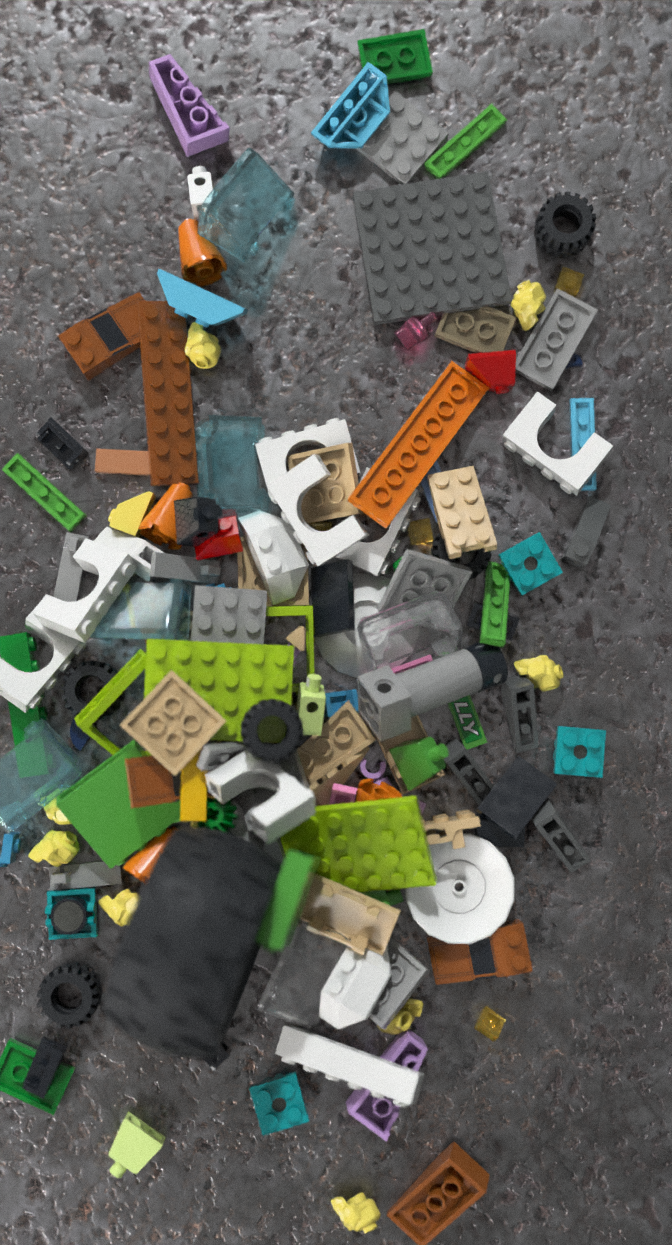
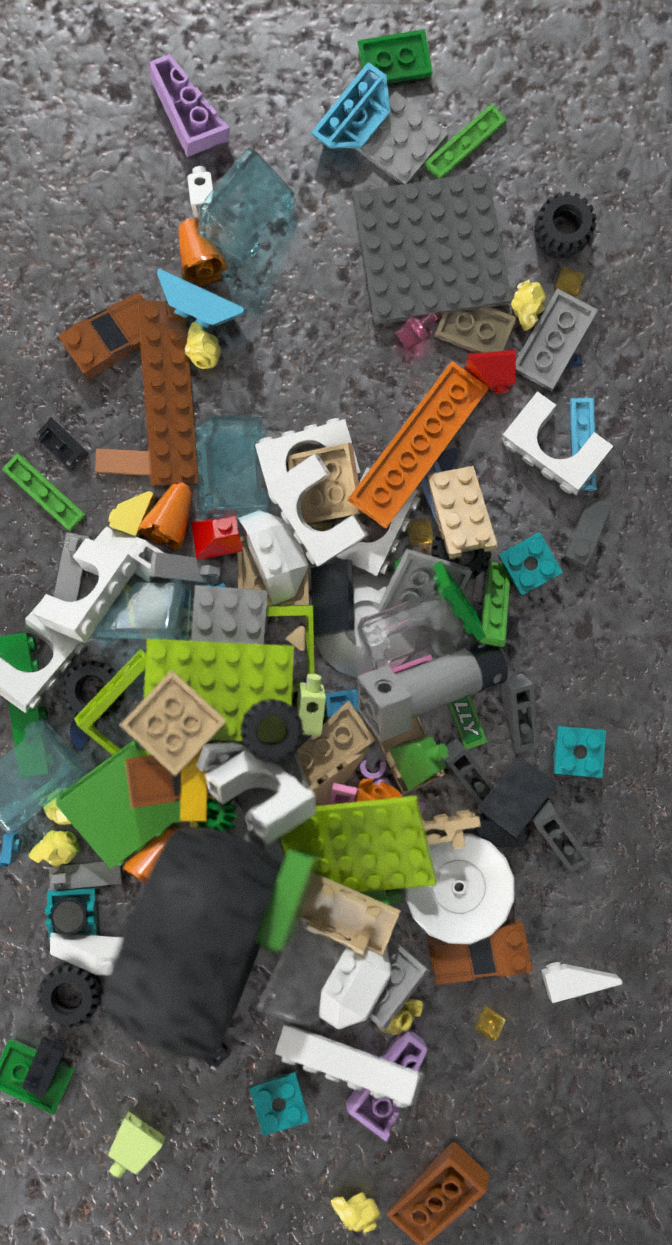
(86, 951): none -> white slope
(120, 907): light yellow head -> none
(196, 520): torso -> none
(447, 459): none -> dark blue tile
(459, 603): none -> green plate
(541, 672): light yellow head -> none
(570, 981): none -> white slope

